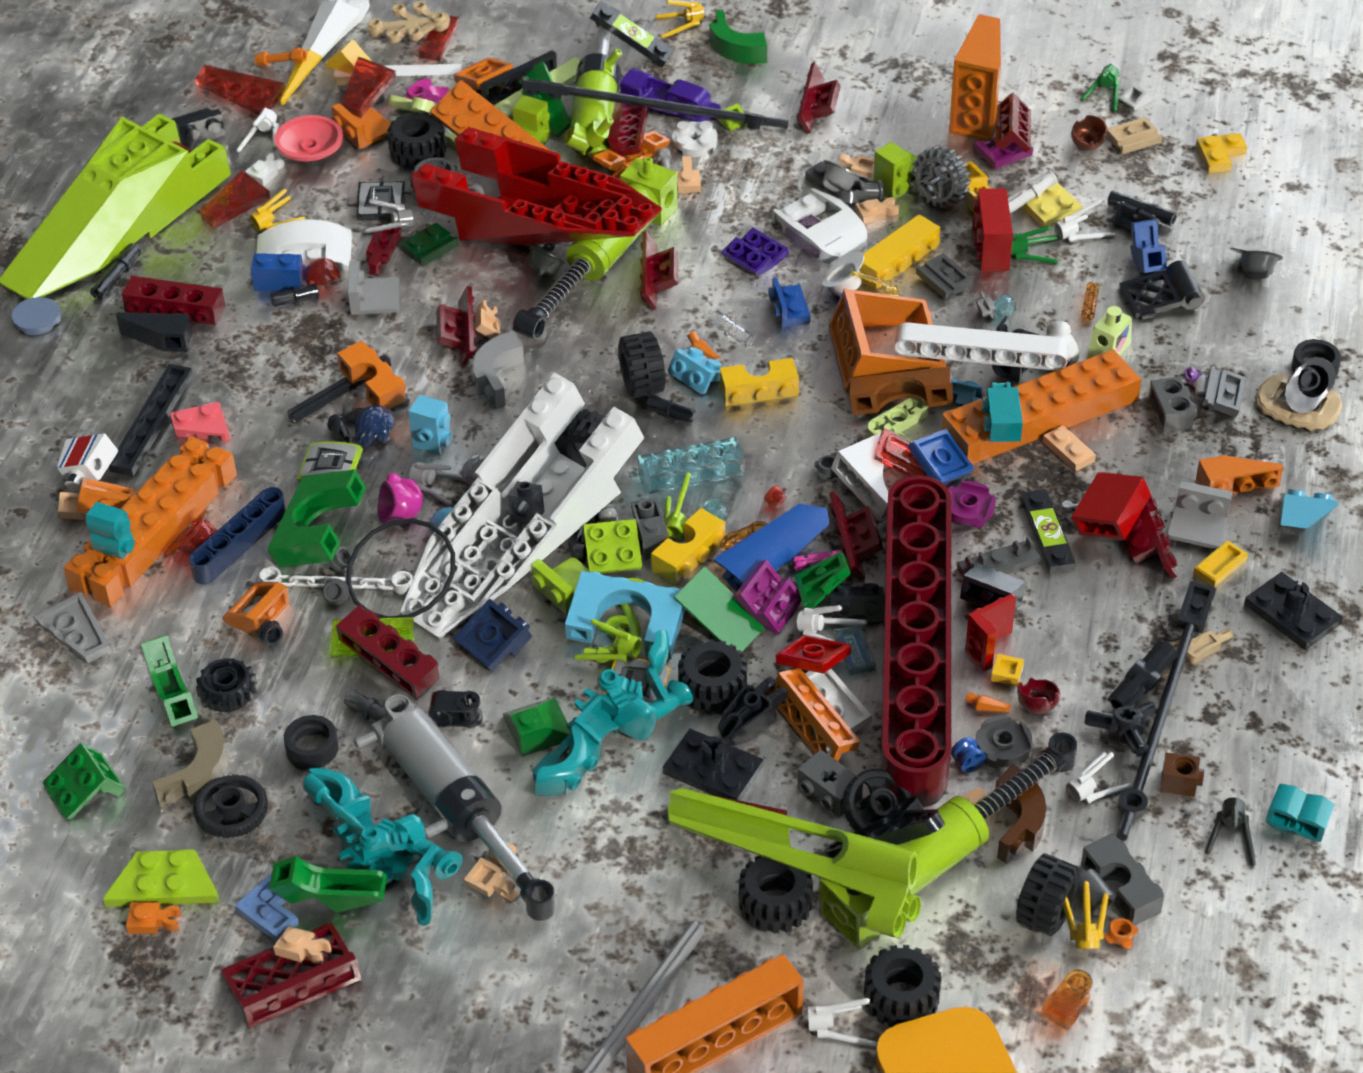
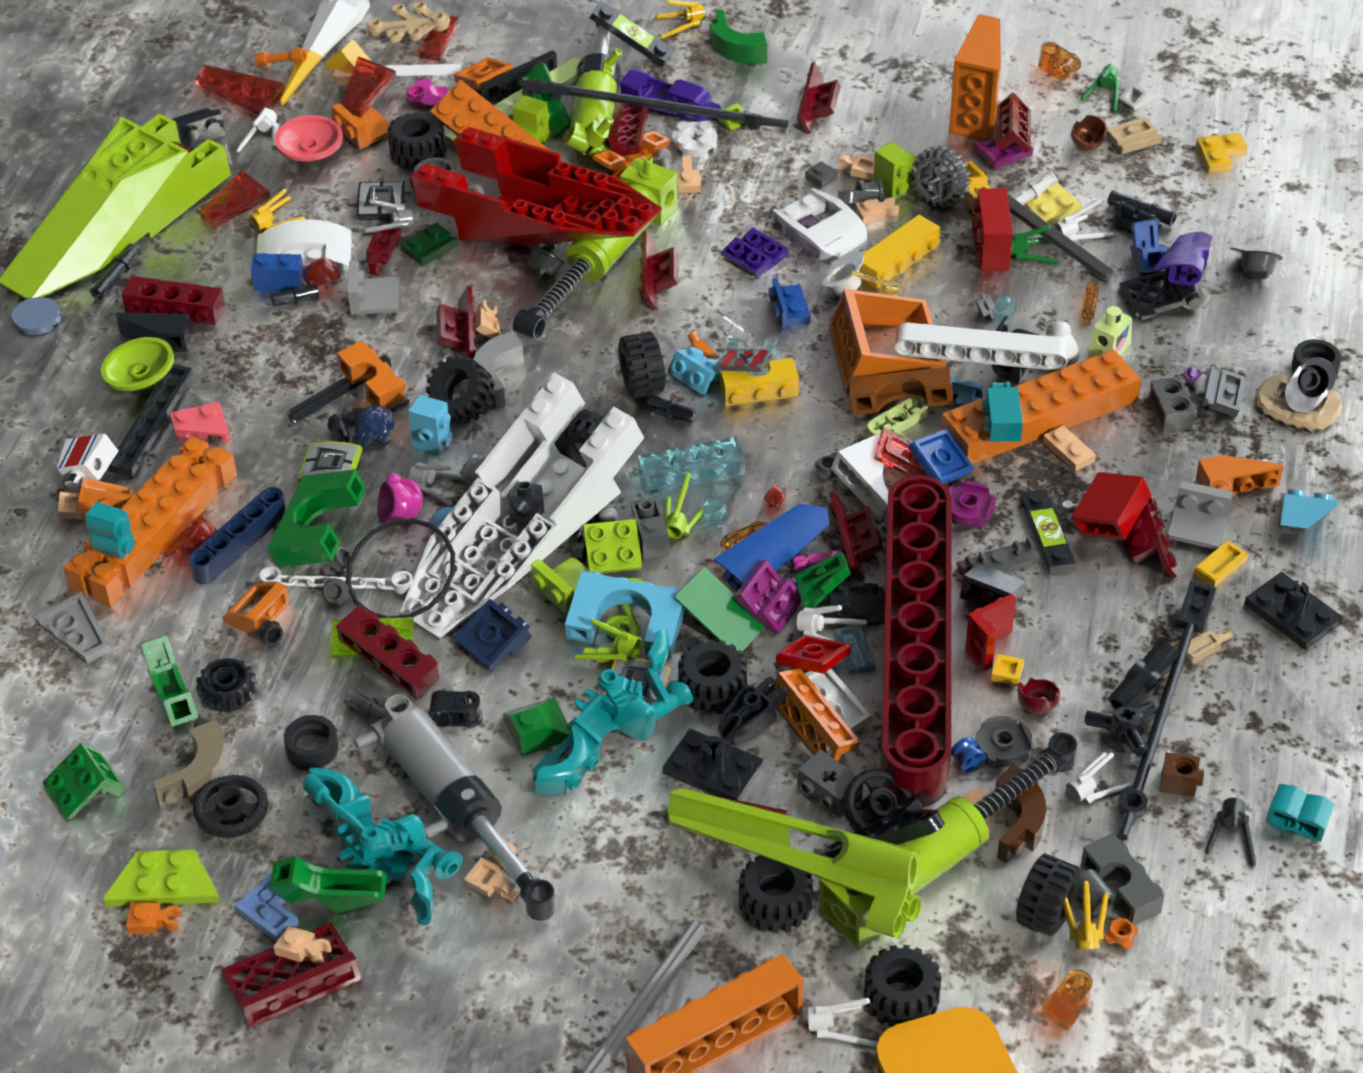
(137, 364): none -> lime dish
(266, 170): white plate -> none
(416, 105): yellowish green beam -> none
(476, 397): none -> black tyre
(678, 560): yellow arch -> none
(745, 359): none -> clear light blue flag
(839, 178): light grey piece -> none
(944, 276): dark grey plate -> none
(987, 703): orange bar -> none
(1056, 61): none -> clear orange piece
(1060, 240): none -> dark grey axle
(1187, 251): none -> dark purple panel

